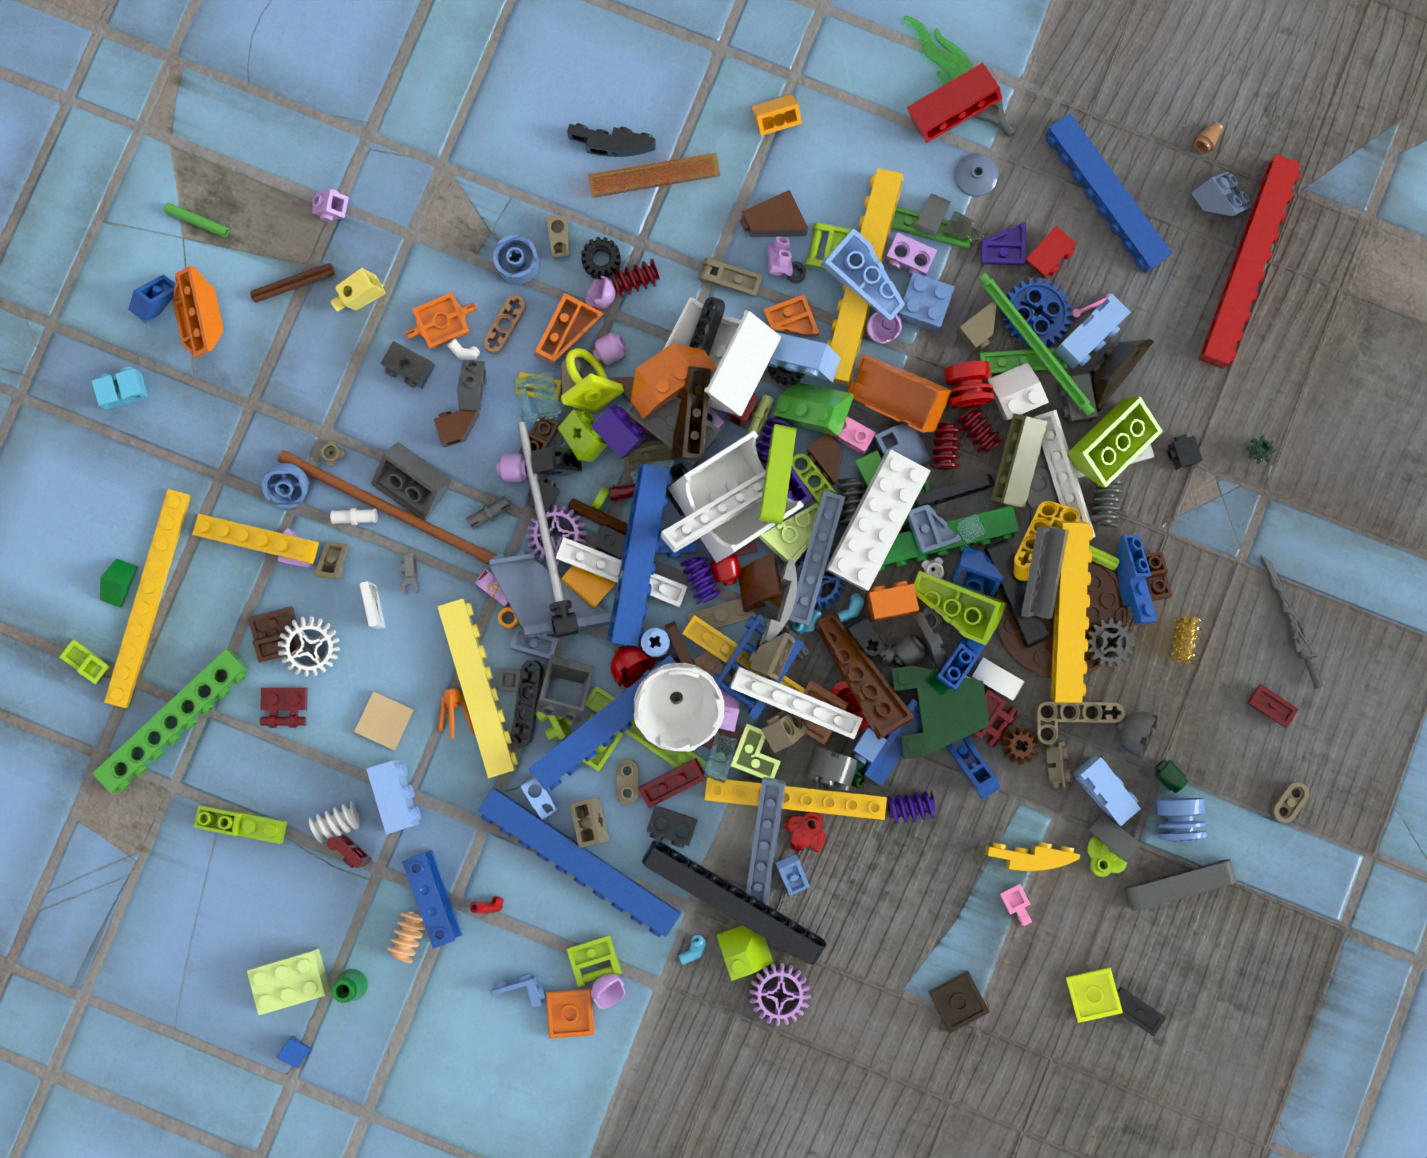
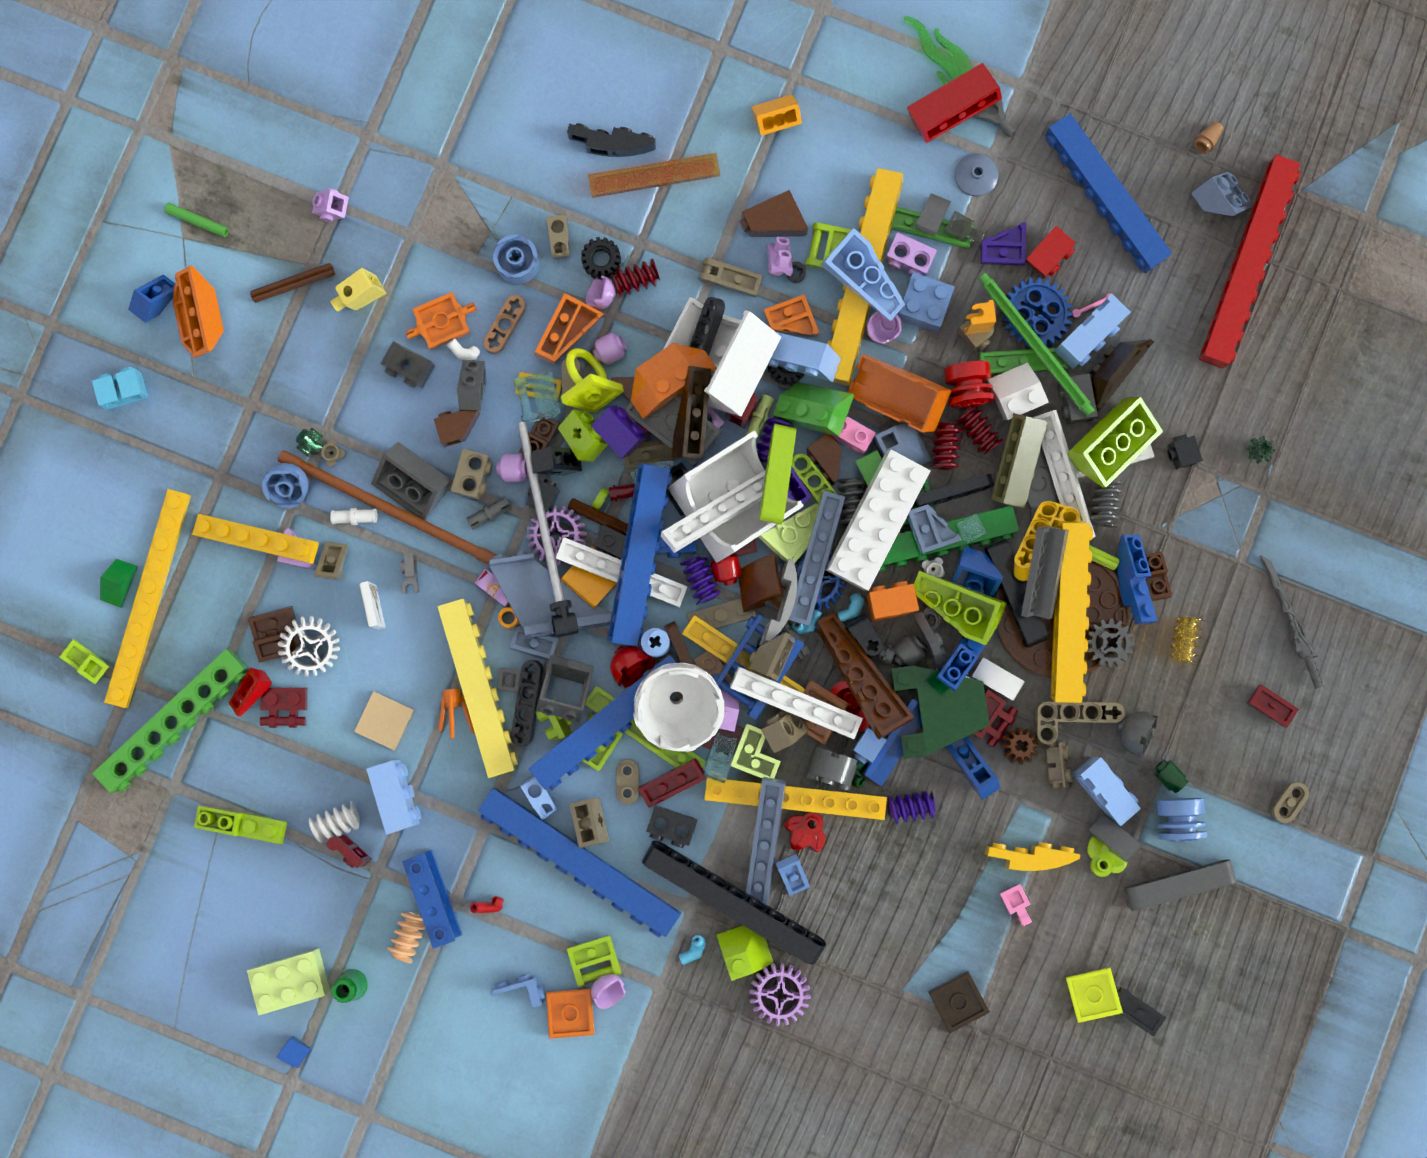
(249, 691): none -> red slope
(309, 441): none -> clear green gear
(465, 473): none -> dark tan brick
(982, 321): none -> light orange hinge

